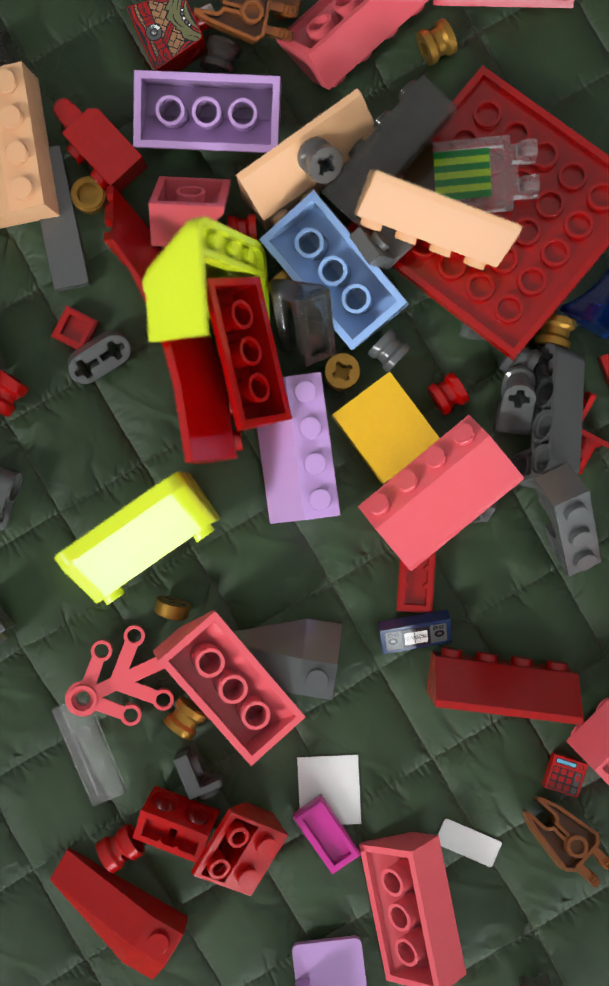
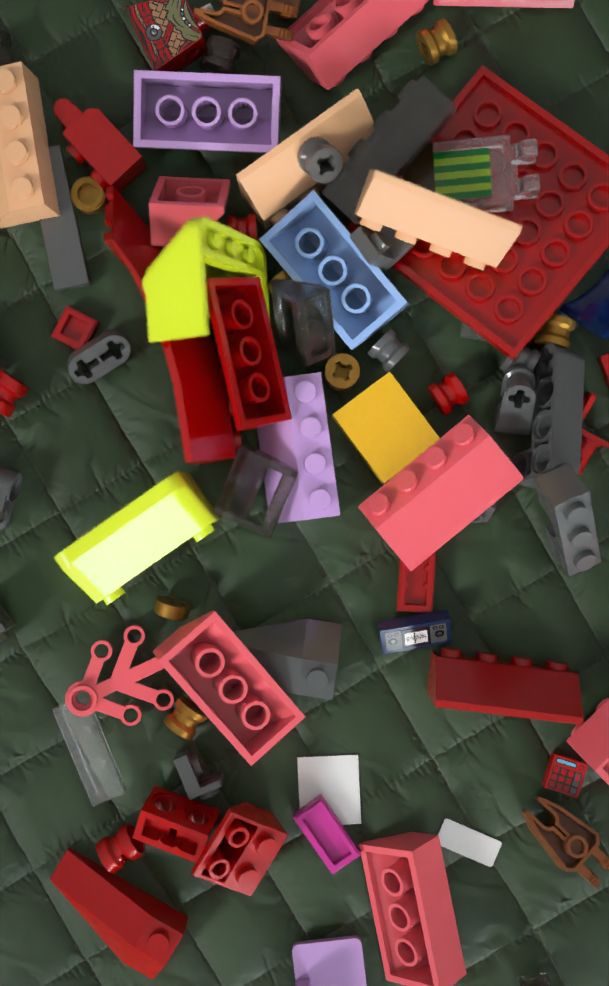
(243, 486): none -> clear smoke tile

